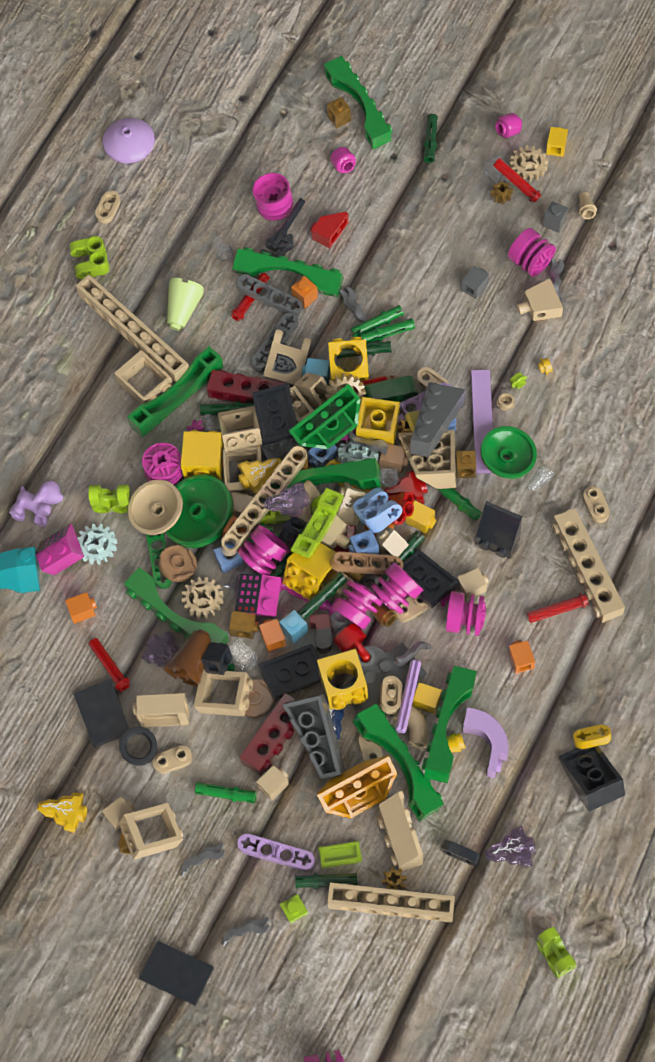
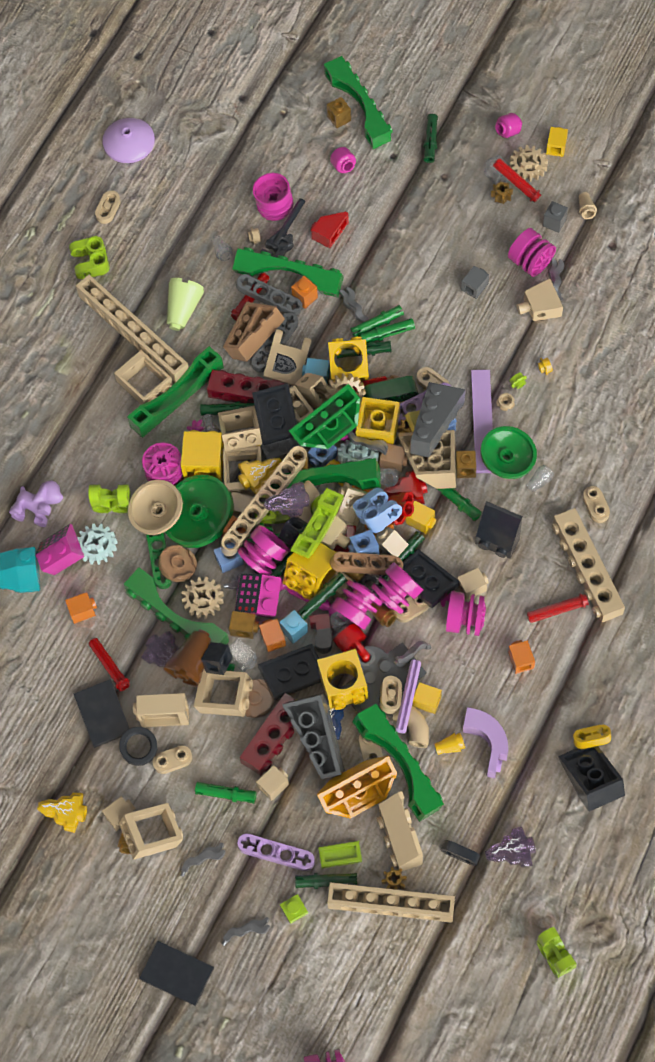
(252, 329): none -> medium nougat wedge
(254, 235): none -> tan plate
(440, 758): green arch -> none

